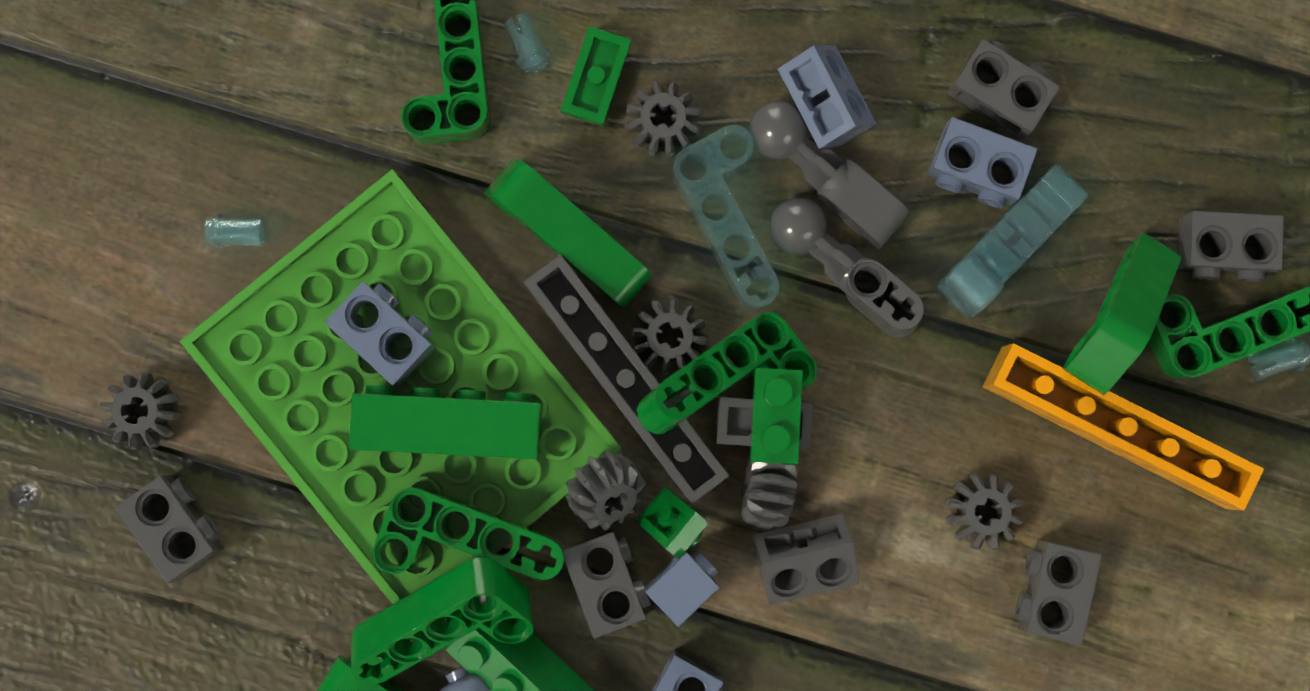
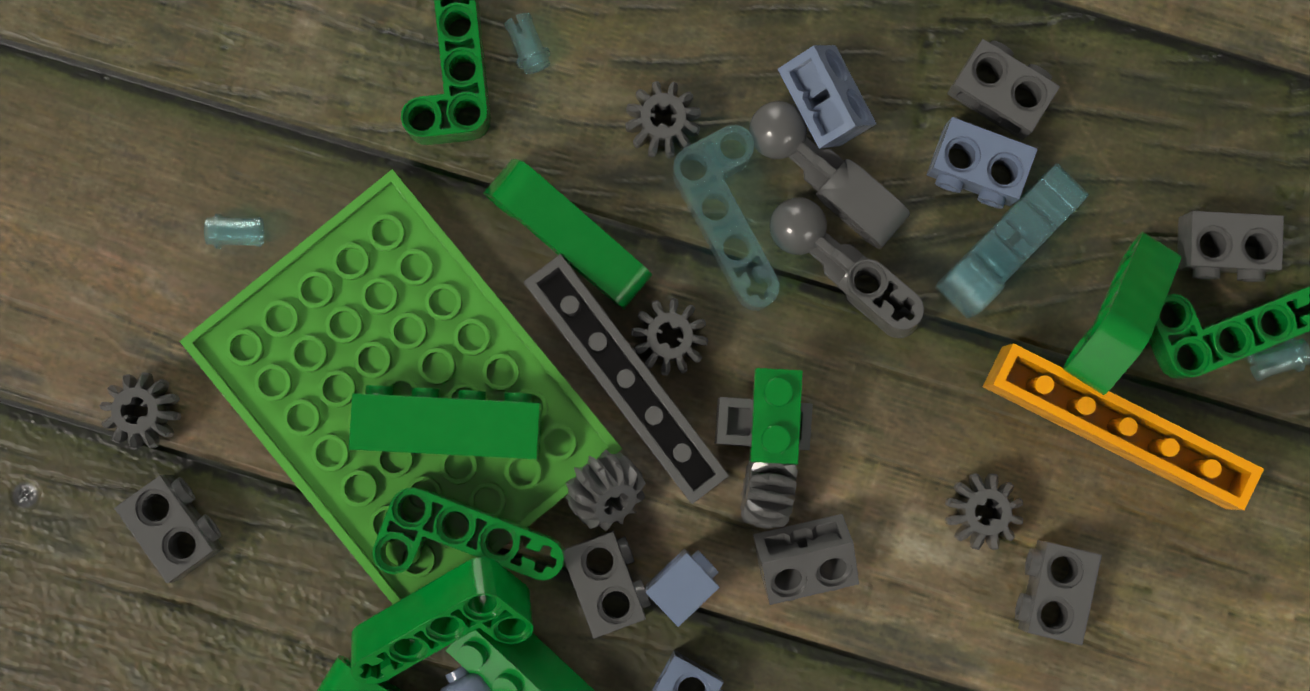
(375, 342): sand blue brick -> none
(596, 76): green plate -> none
(672, 523): green plate -> none
(716, 374): green beam -> none

